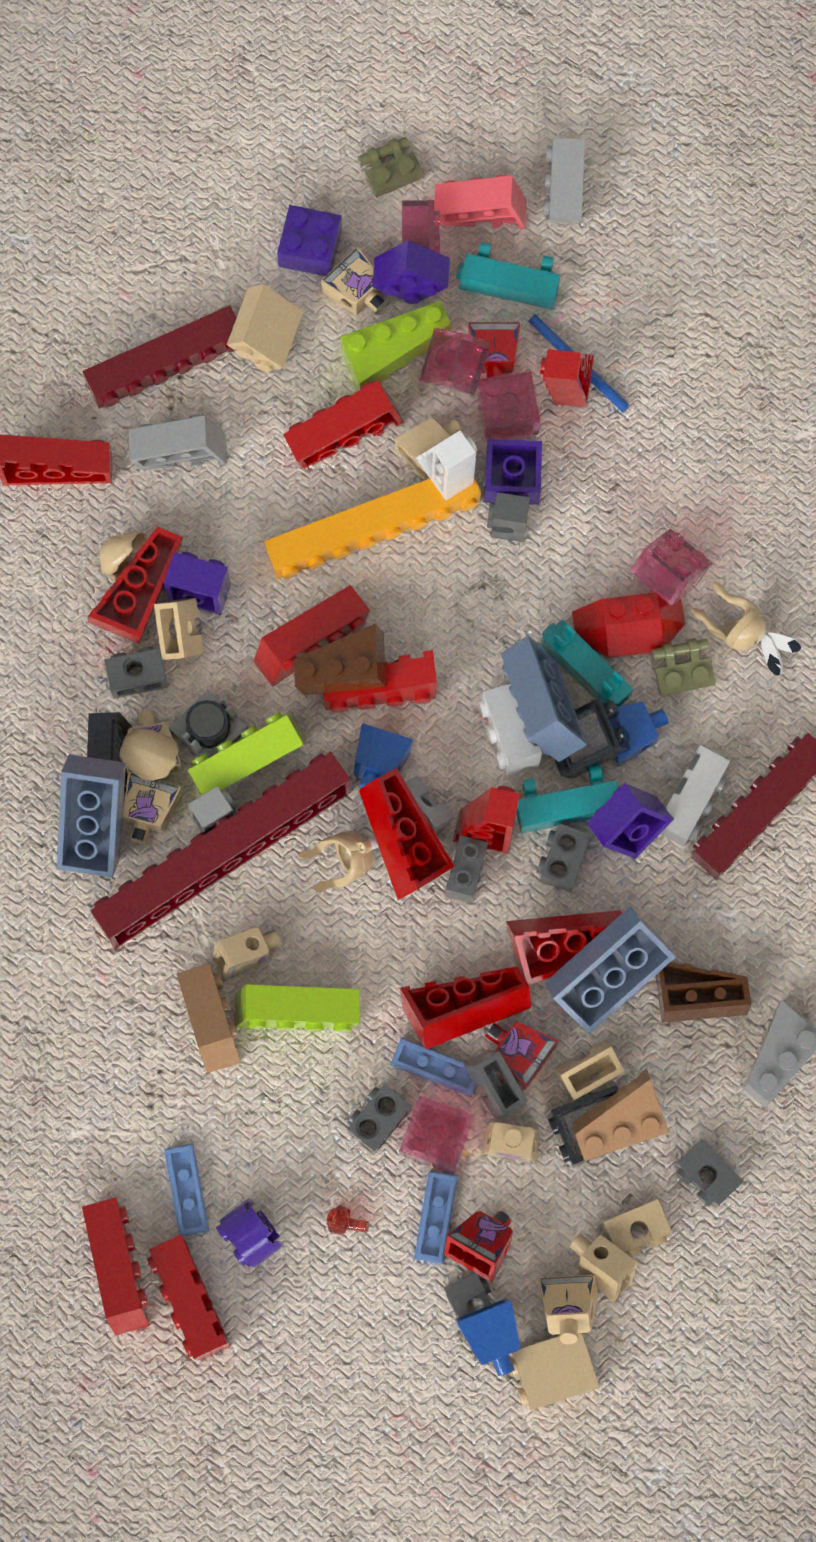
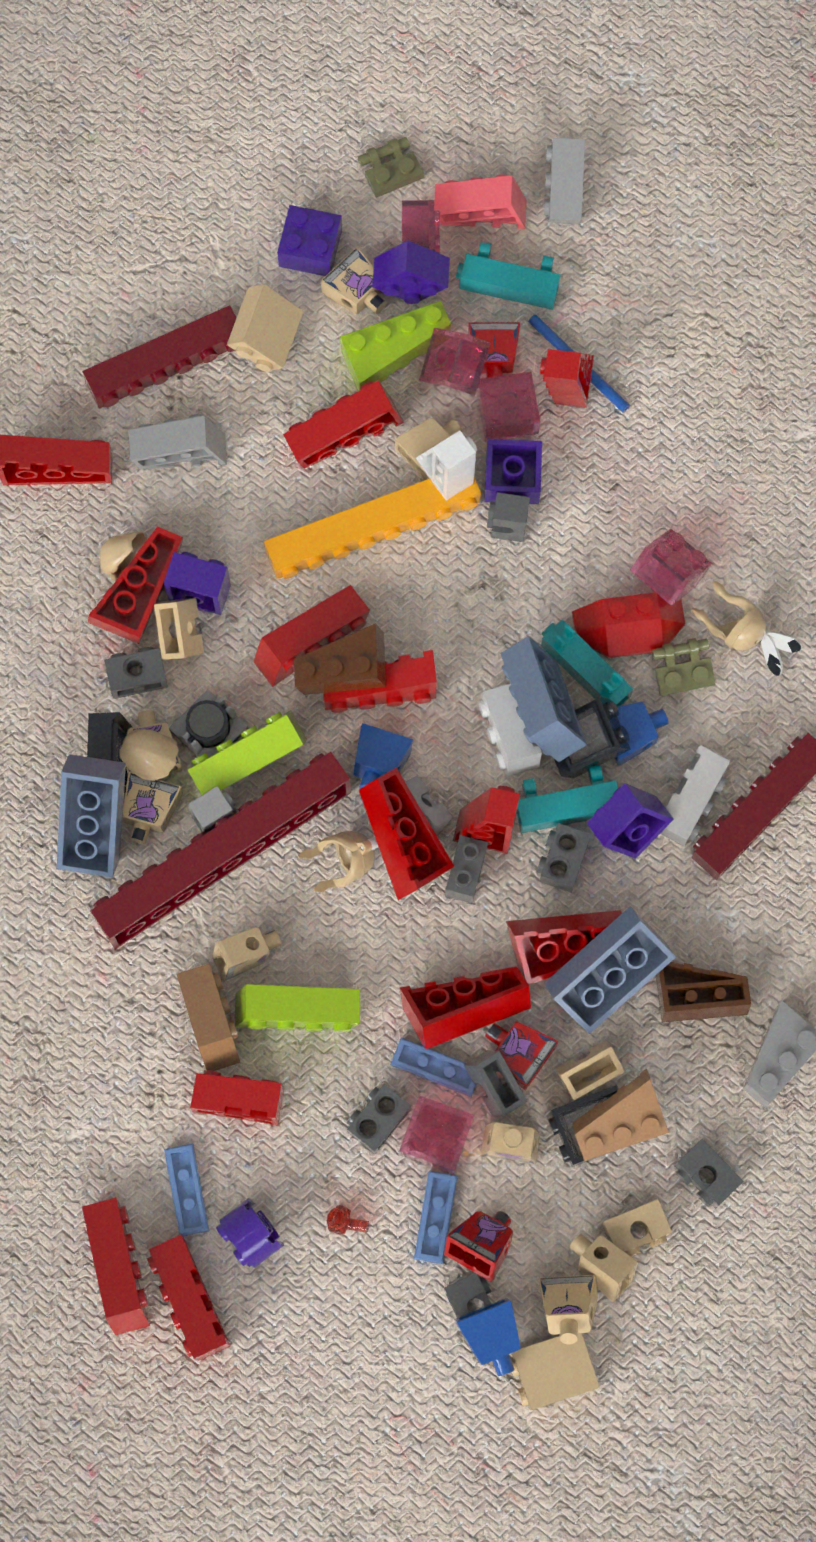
(237, 1097): none -> red wedge

